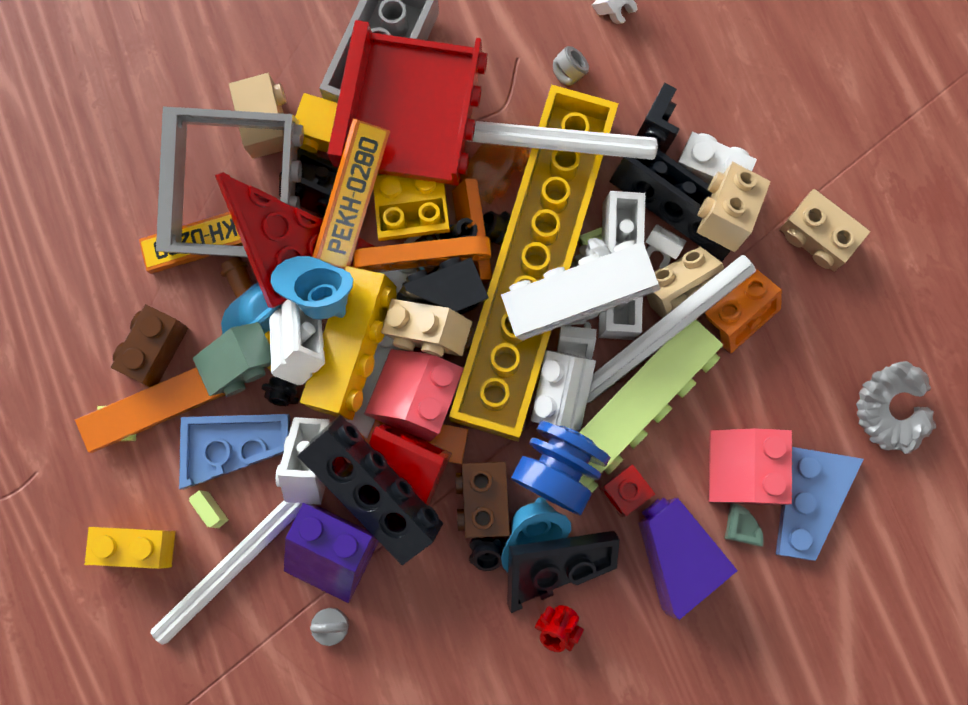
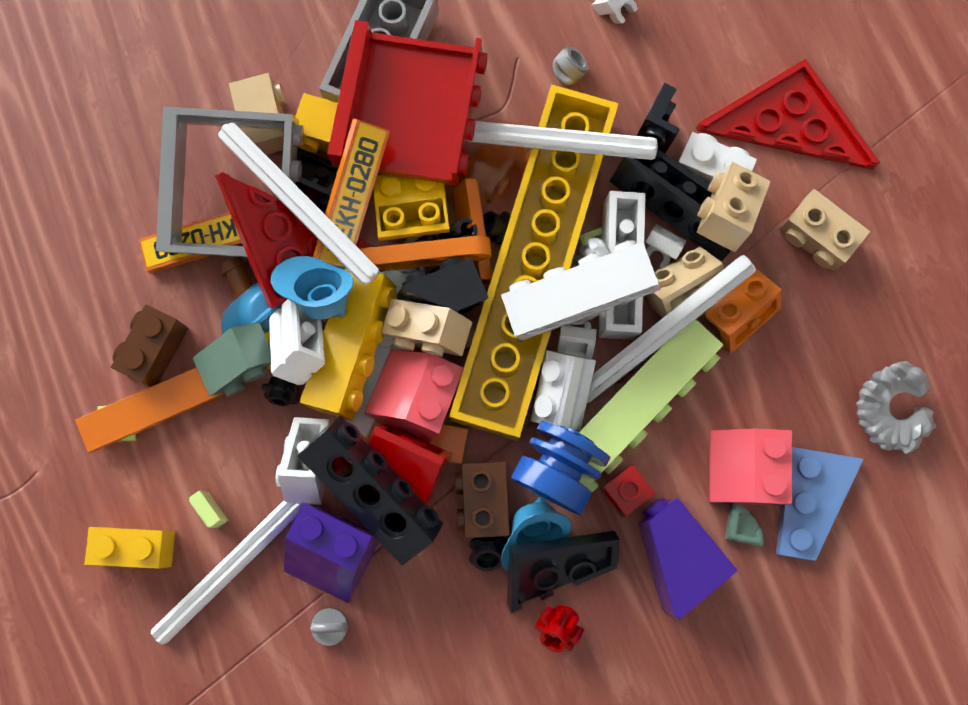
(228, 443): medium blue wing -> none
(298, 203): none -> white axle
(795, 116): none -> red tile

